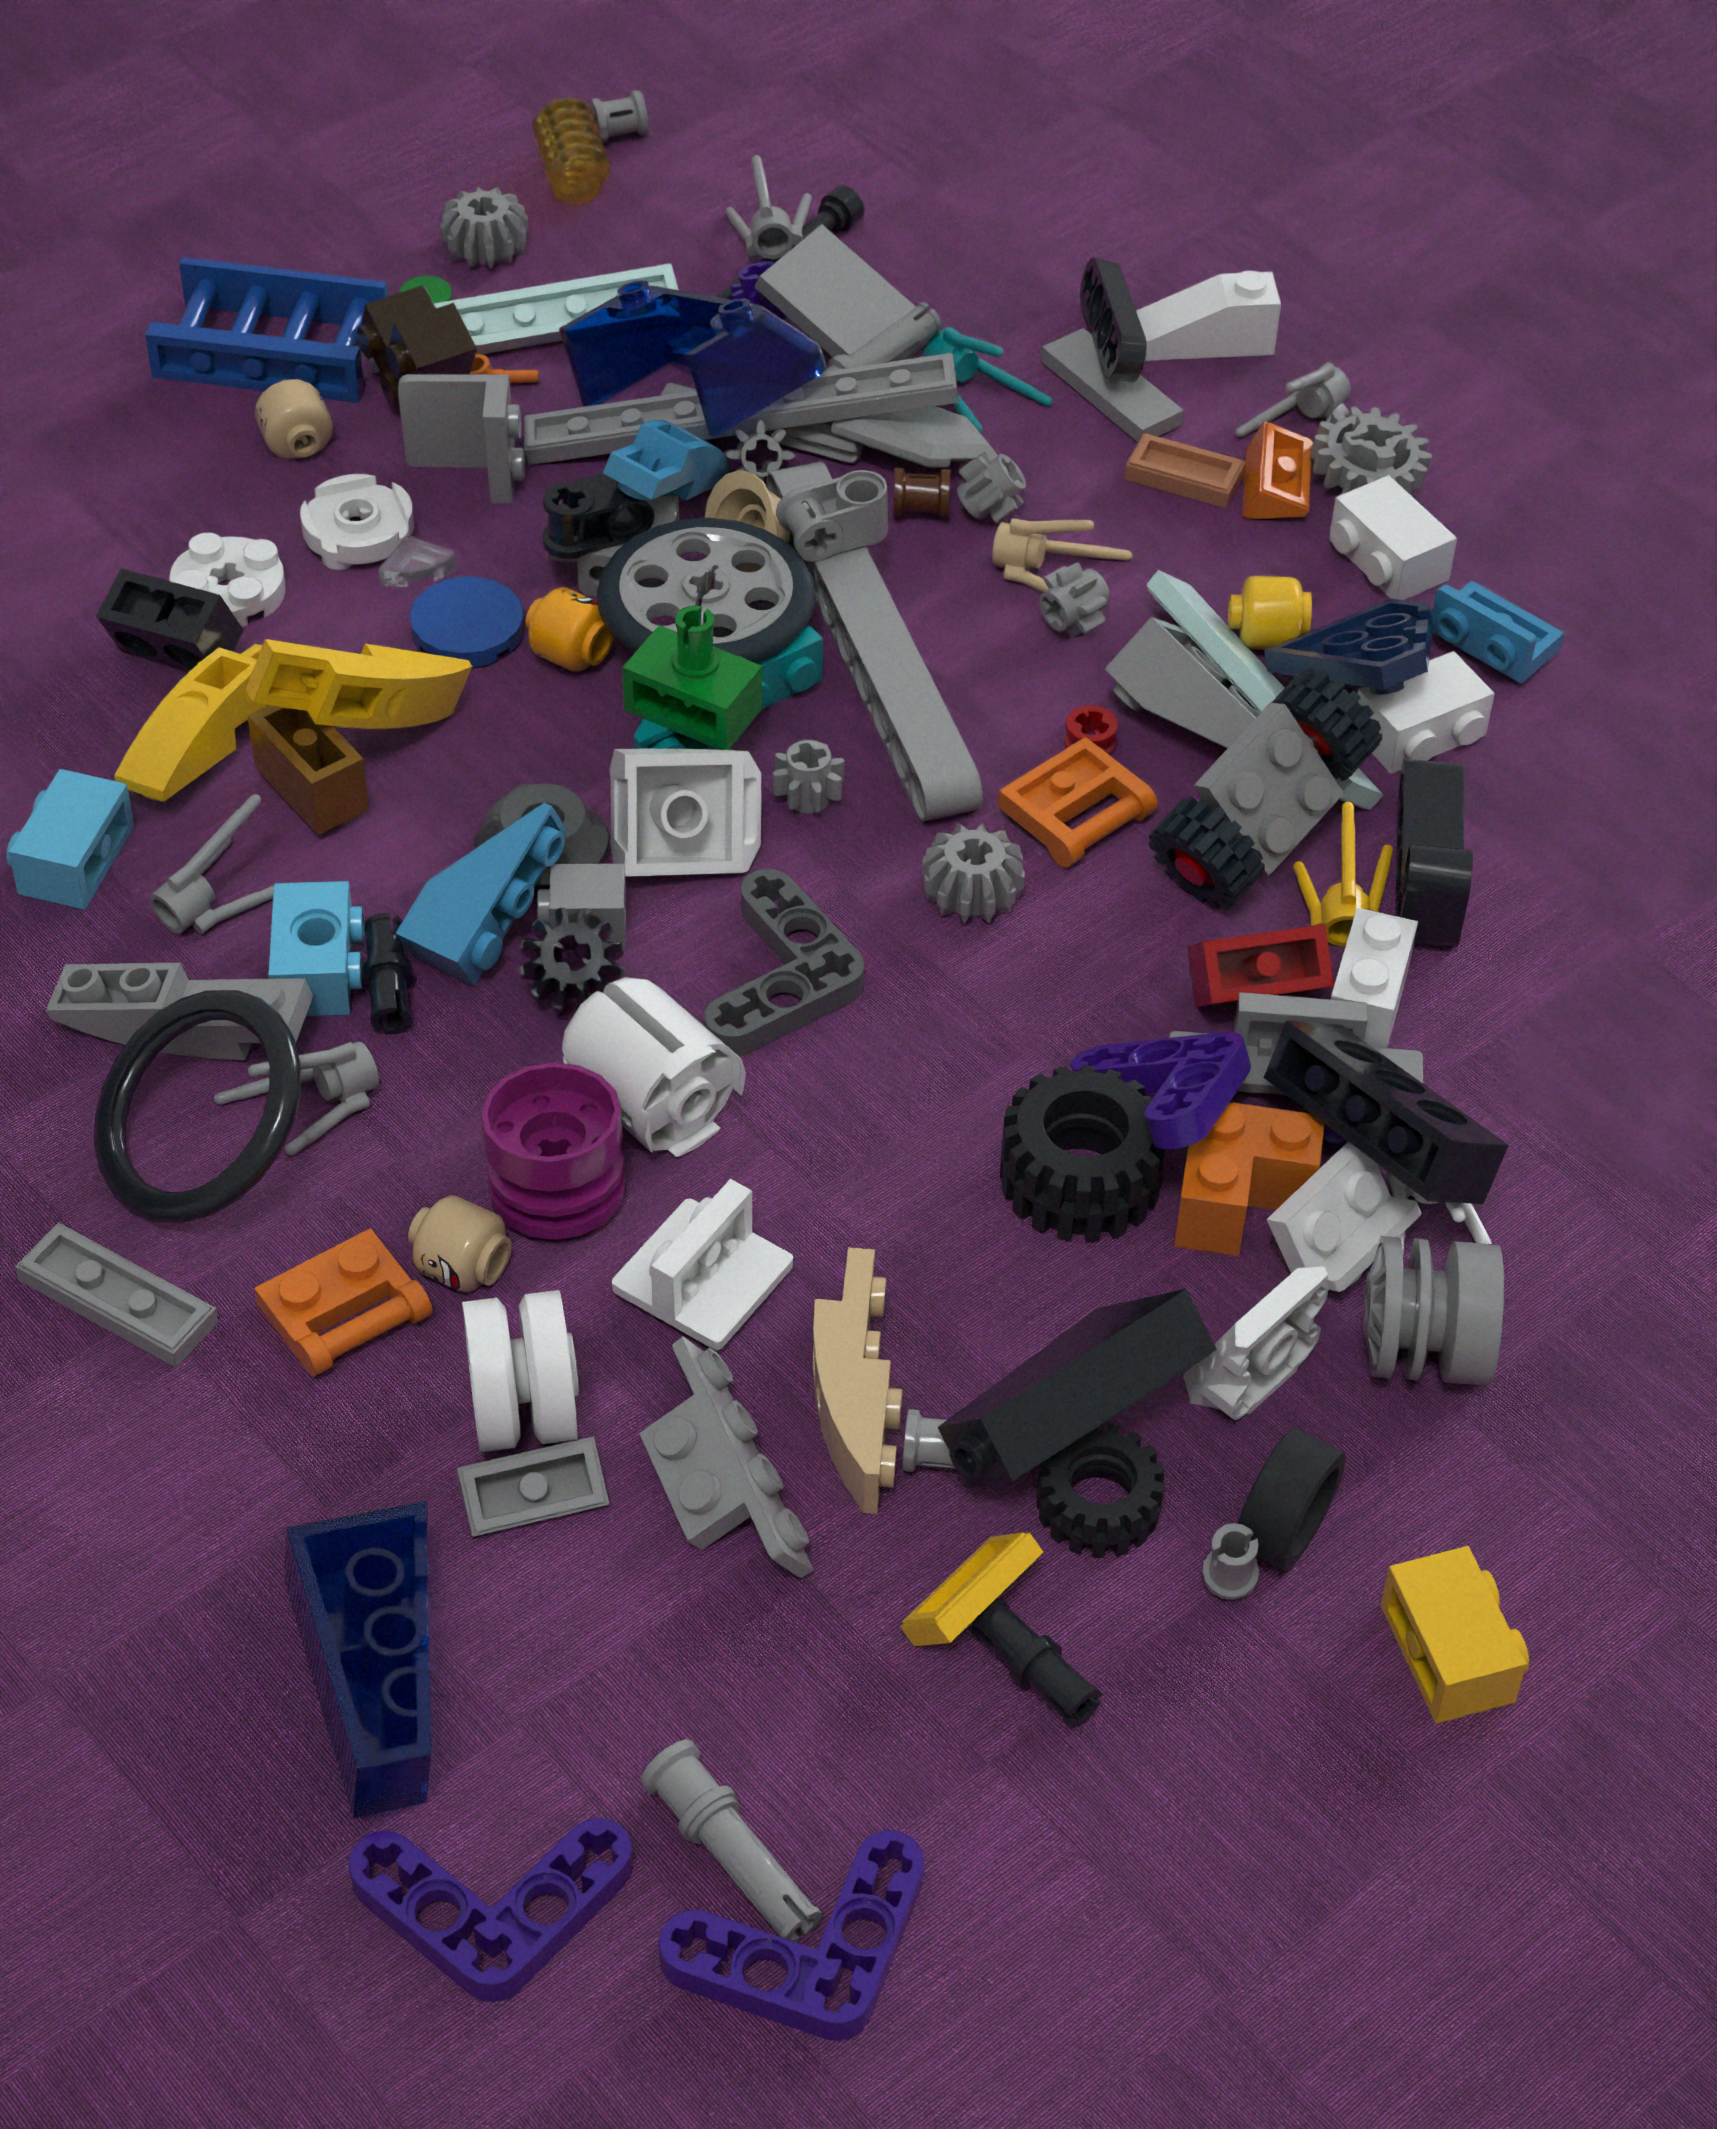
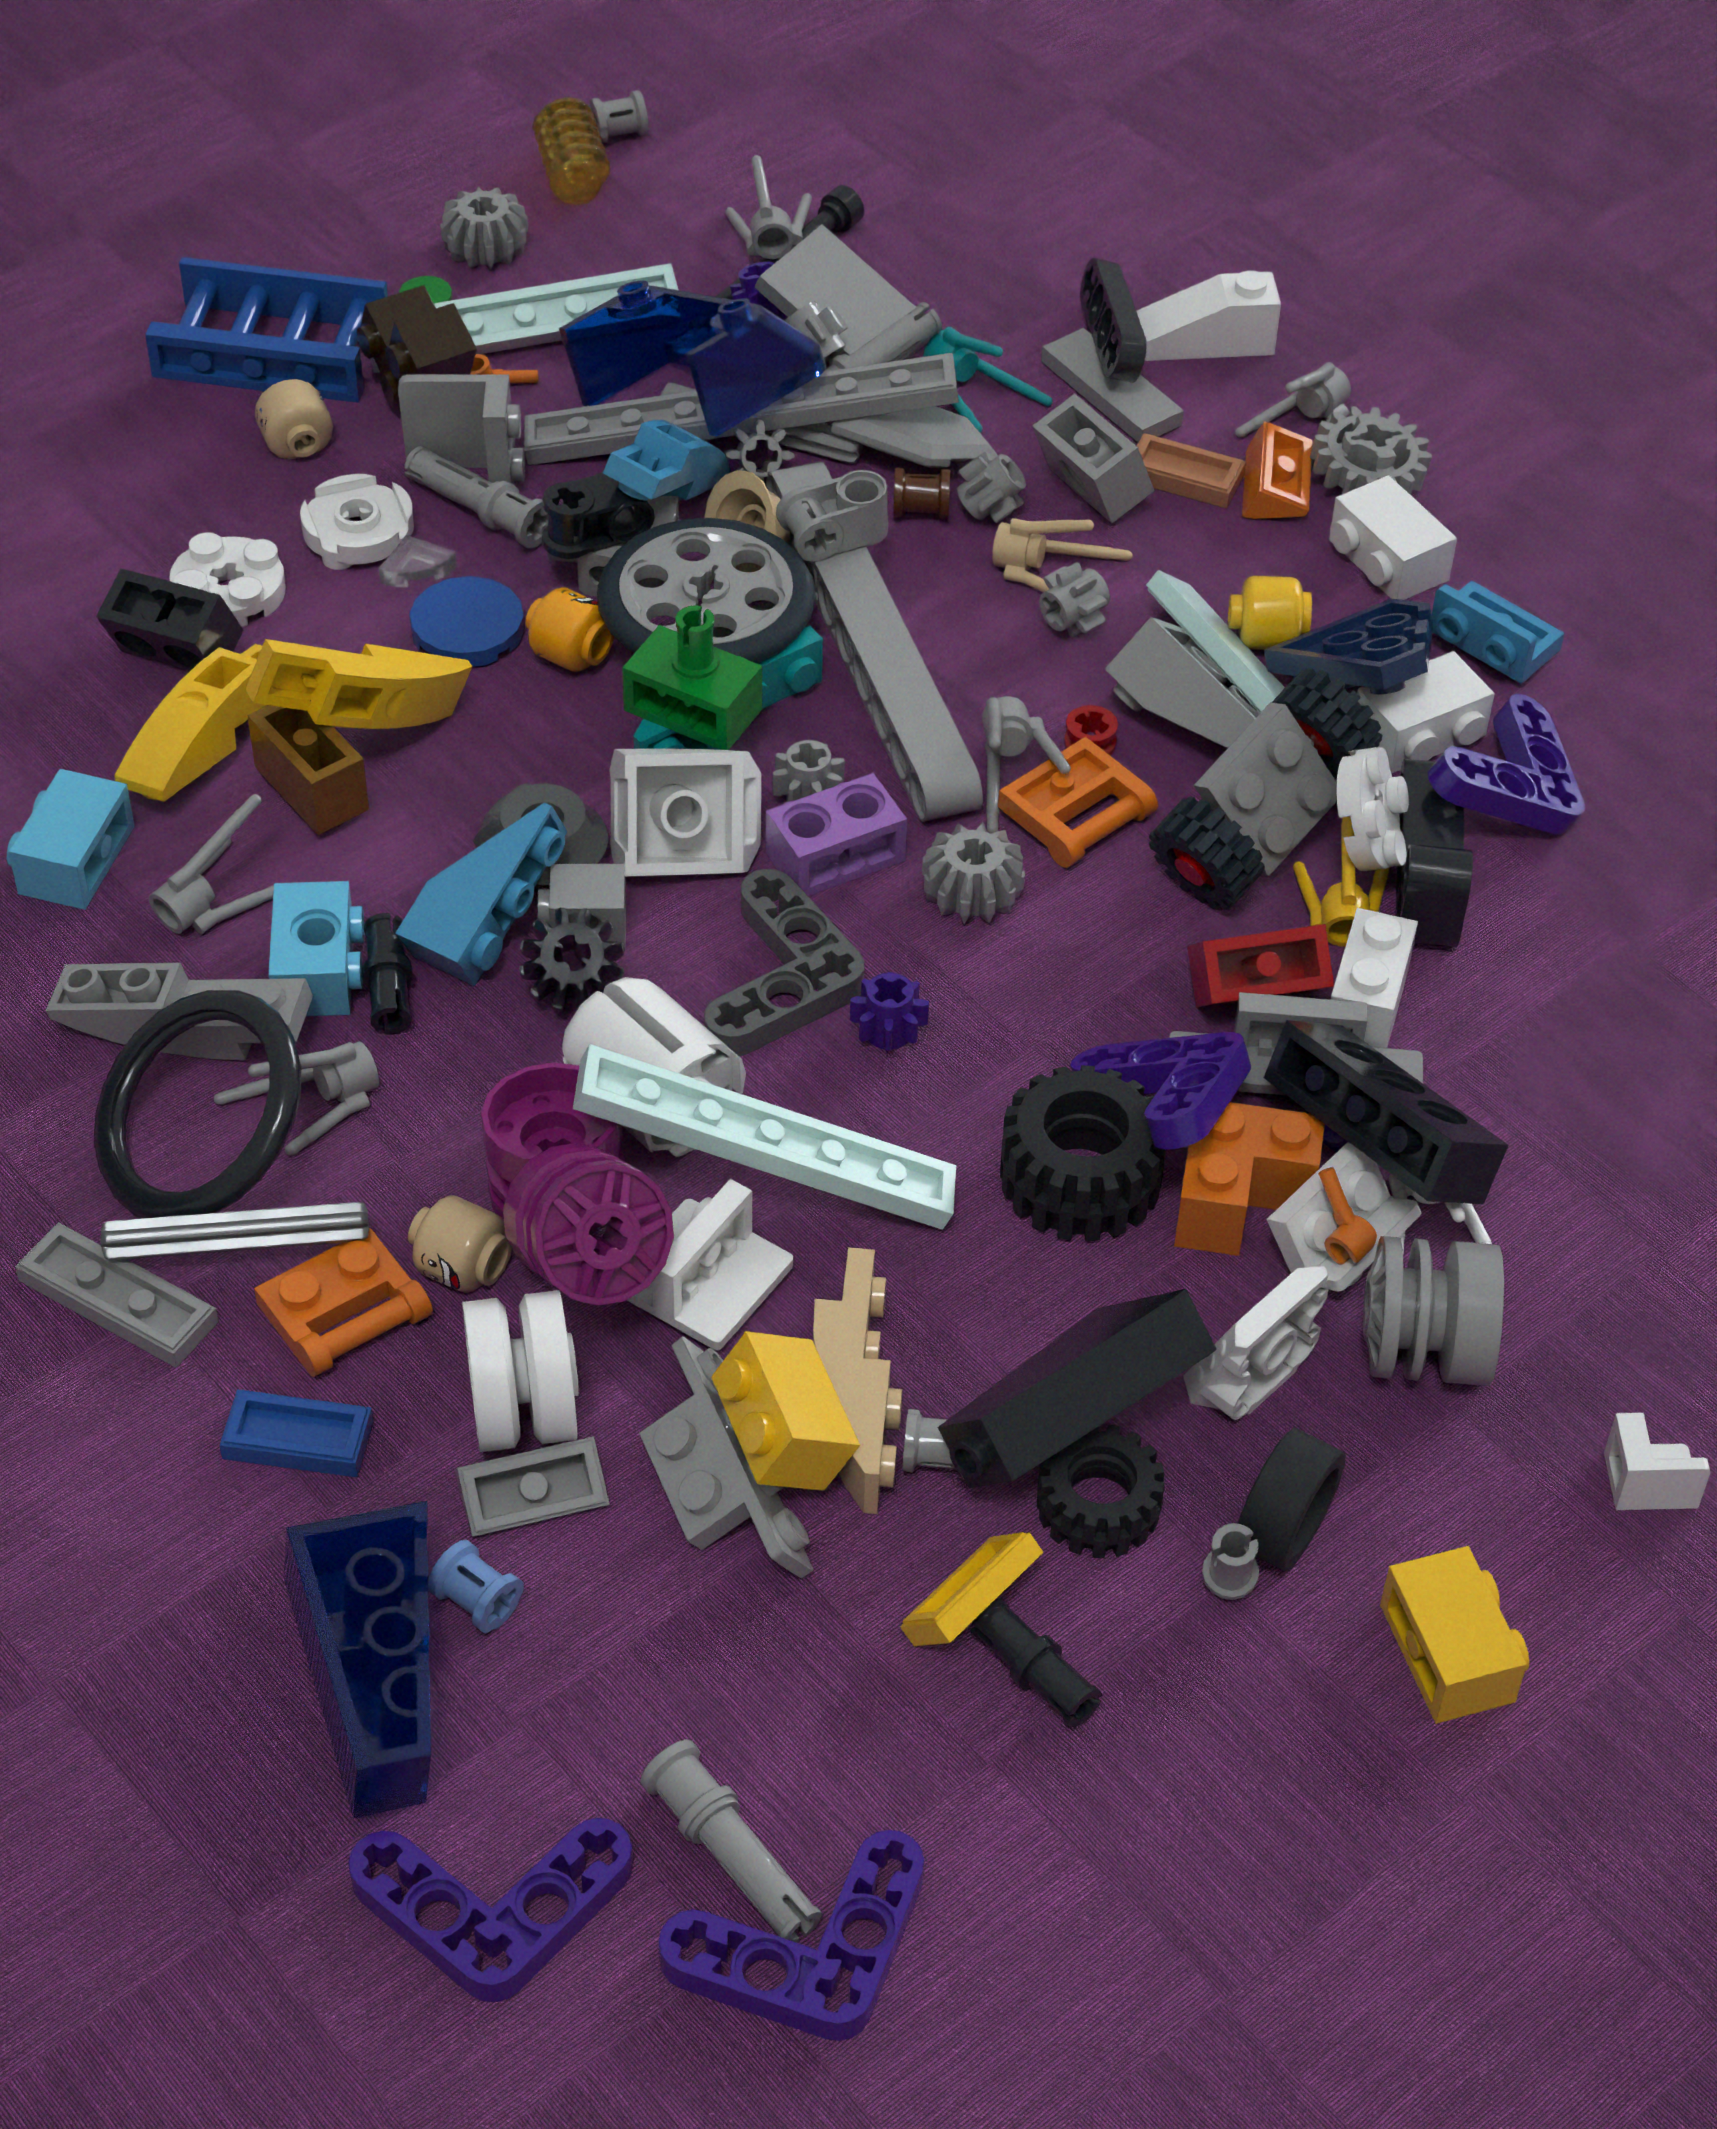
(234, 1231): none -> axle
(296, 1433): none -> blue tile
(475, 1586): none -> medium blue bush
(495, 503): none -> light grey pin
(558, 1202): none -> magenta wheel
(765, 1136): none -> light aqua plate
(785, 1411): none -> yellow brick
(821, 327): none -> light grey gear
(836, 834): none -> medium lavender brick
(889, 1011): none -> dark purple gear
(1007, 734): none -> light grey plant
(1093, 458): none -> light grey brick
(1354, 1234): none -> orange hand
(1373, 803): none -> white plate
(1528, 788): none -> dark purple beam
(1651, 1474): none -> white panel

